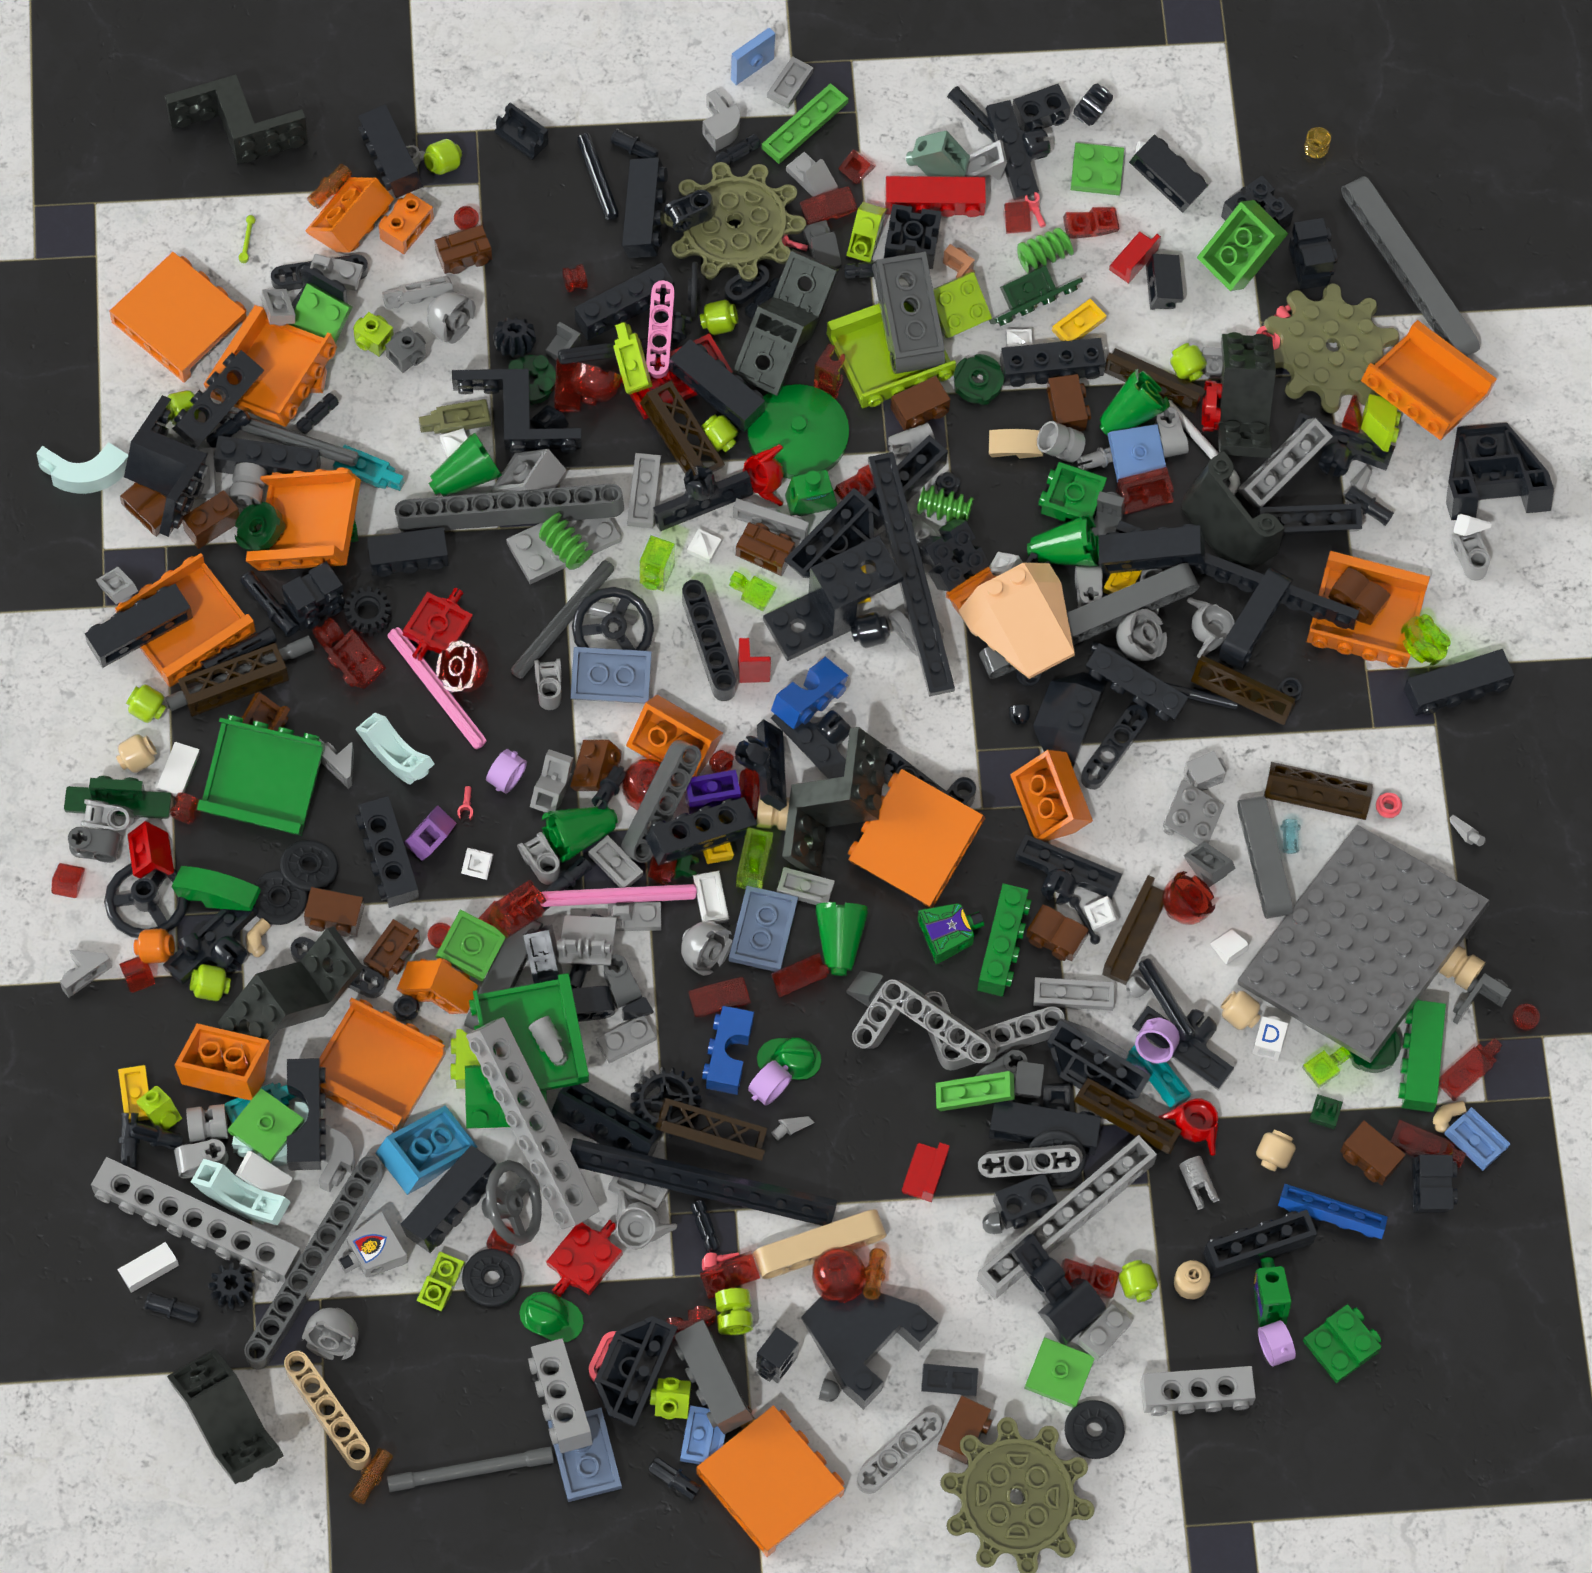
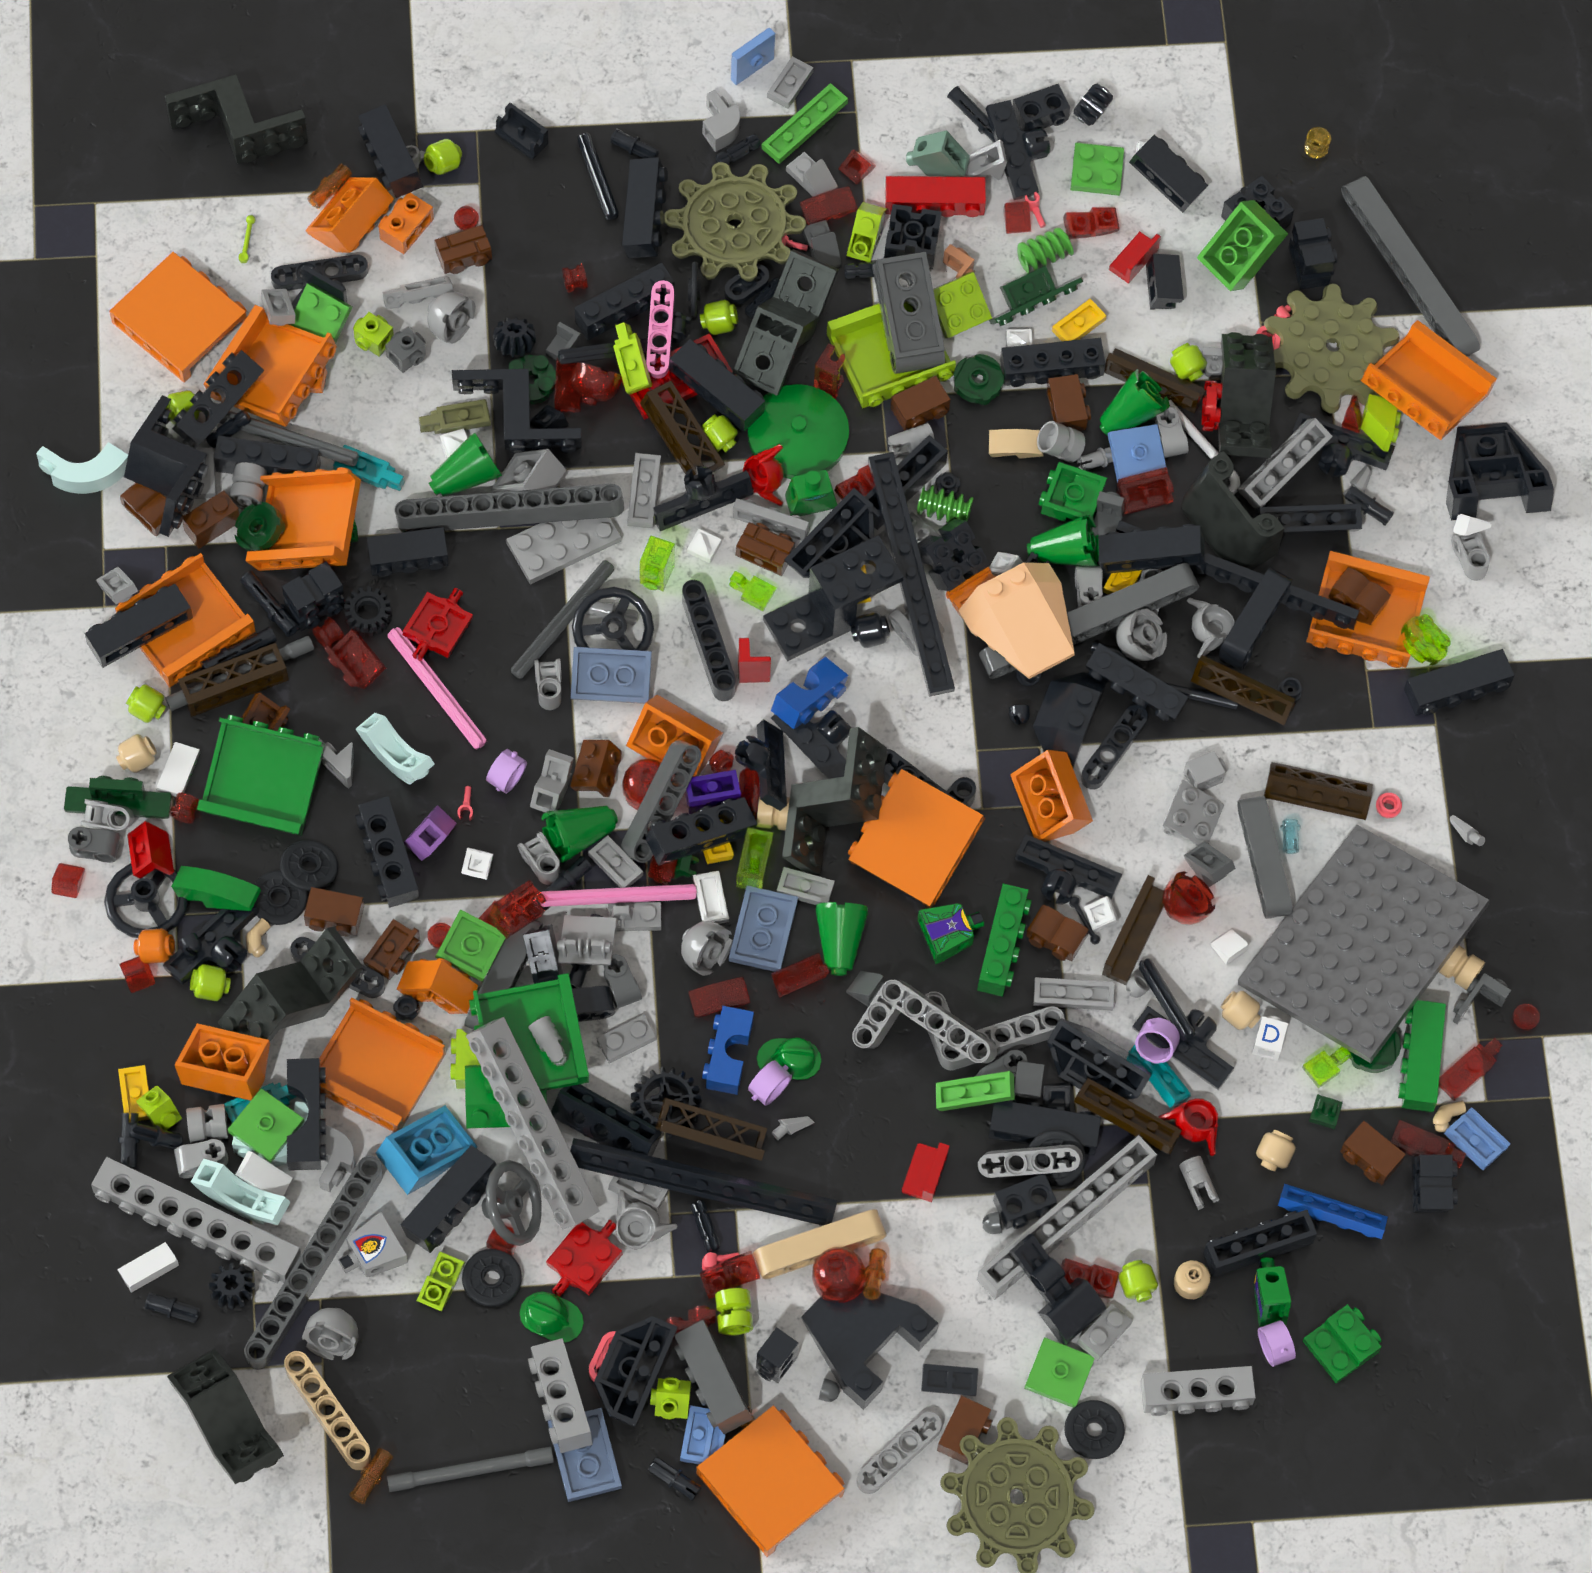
(90, 967): light grey slope -> none
(317, 413): black axle -> none
(341, 270): light grey hinge -> none
(462, 667): clear red cylinder -> none
(563, 543): bright green piece -> none
(609, 787): black axle -> none
(637, 1009): black slope -> none
(689, 210): black piece -> none

